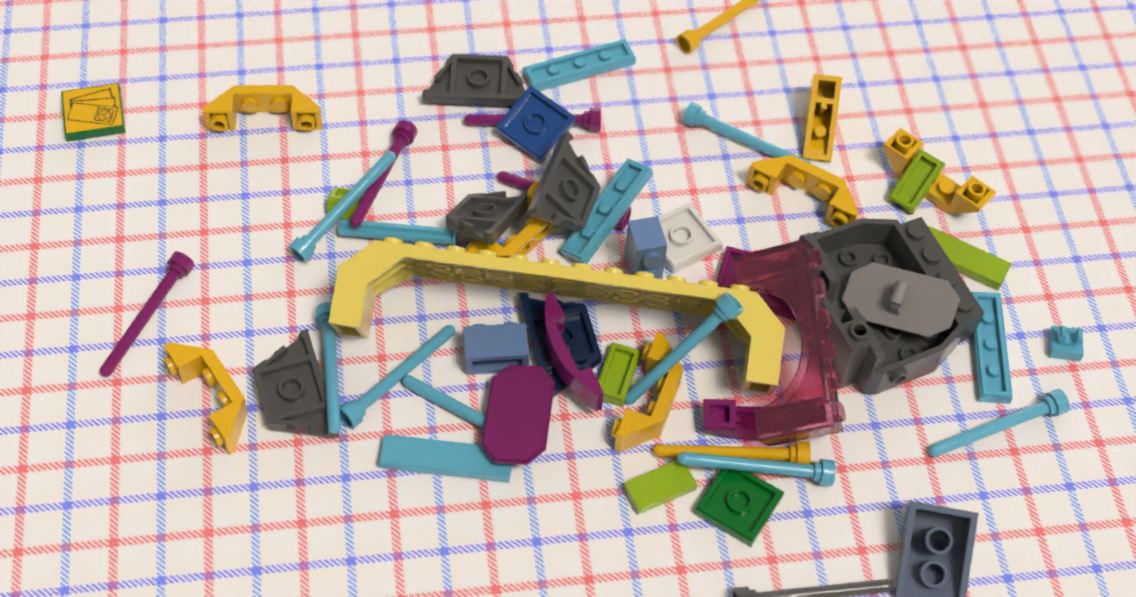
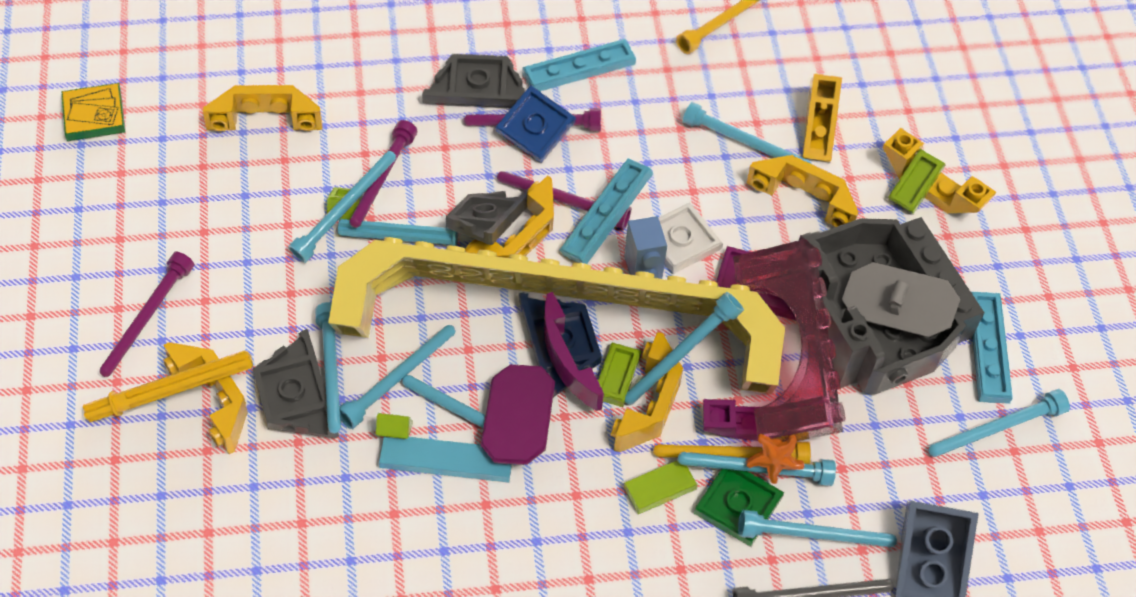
(116, 403): none -> yellow axle
(393, 425): none -> lime slope
(494, 347): medium blue piece -> none
(566, 189): dark grey wing -> none
(752, 524): none -> medium azure piece
(775, 456): none -> orange animal
(973, 260): lime tile -> none
(1066, 343): medium azure tile -> none

